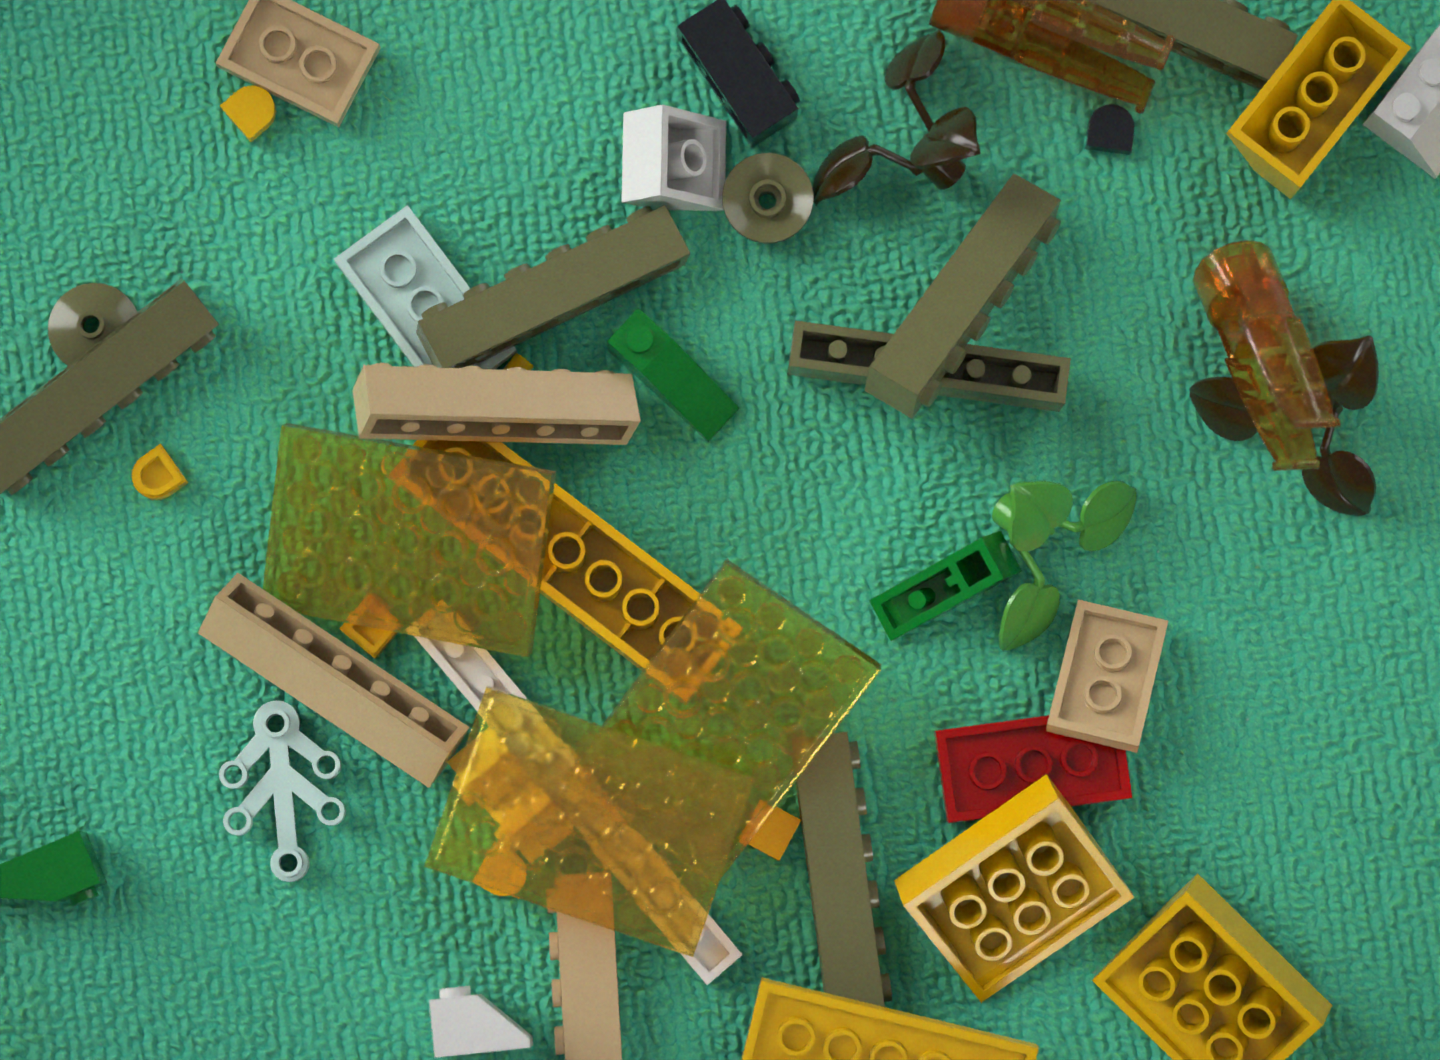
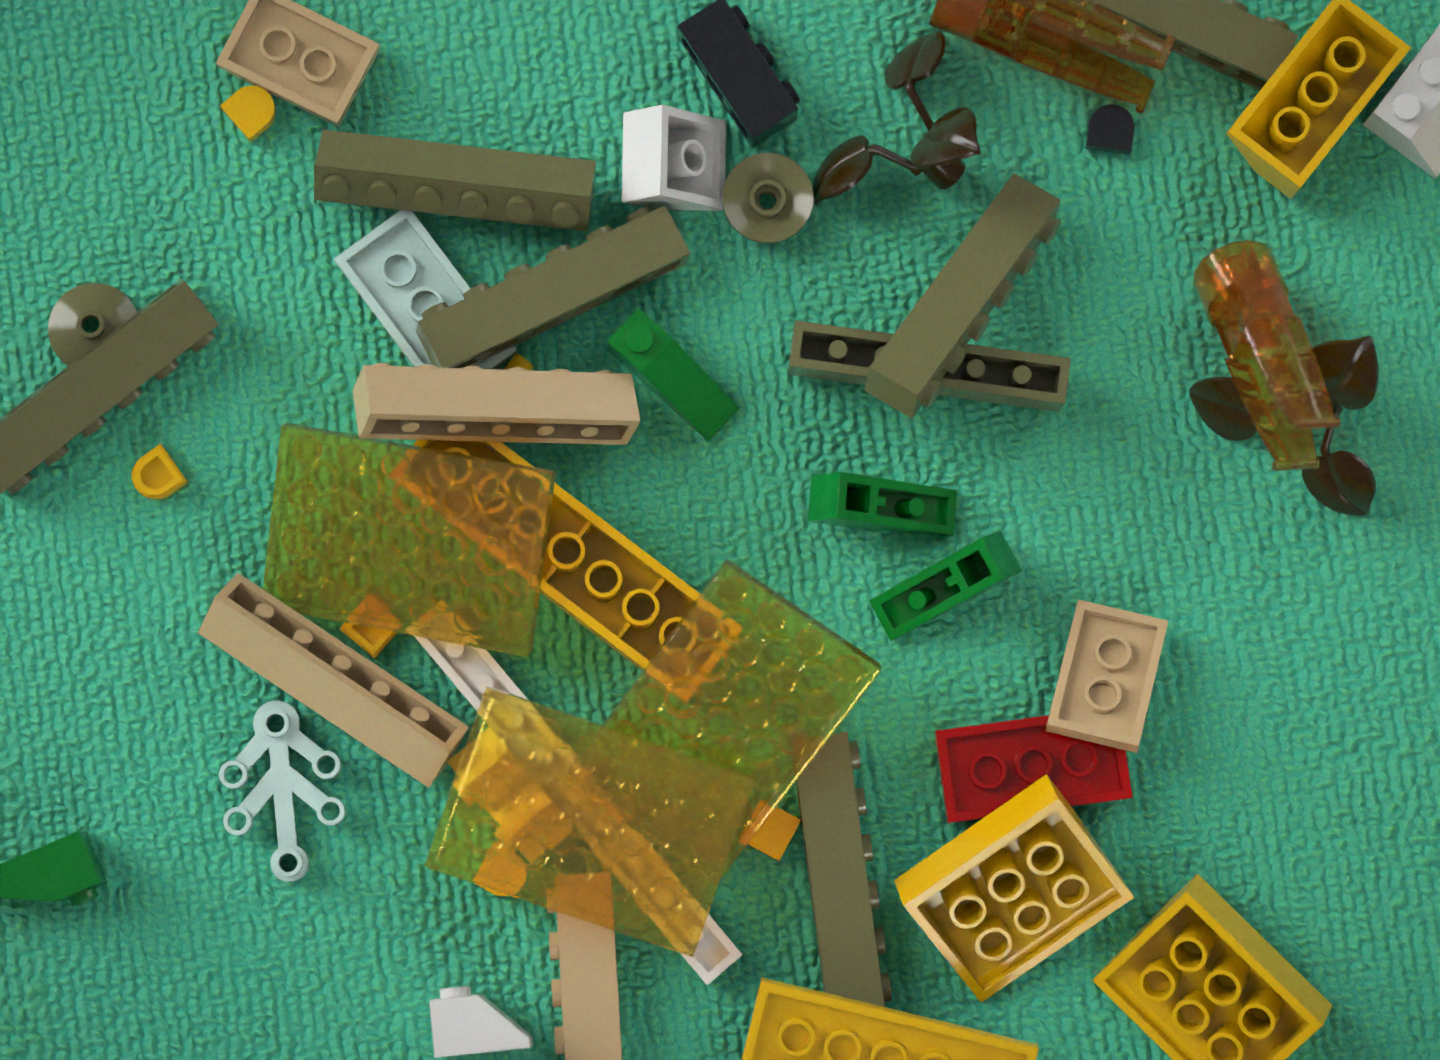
(454, 180): none -> olive brick
(881, 504): none -> green slope
(1032, 515): bright green plant -> none

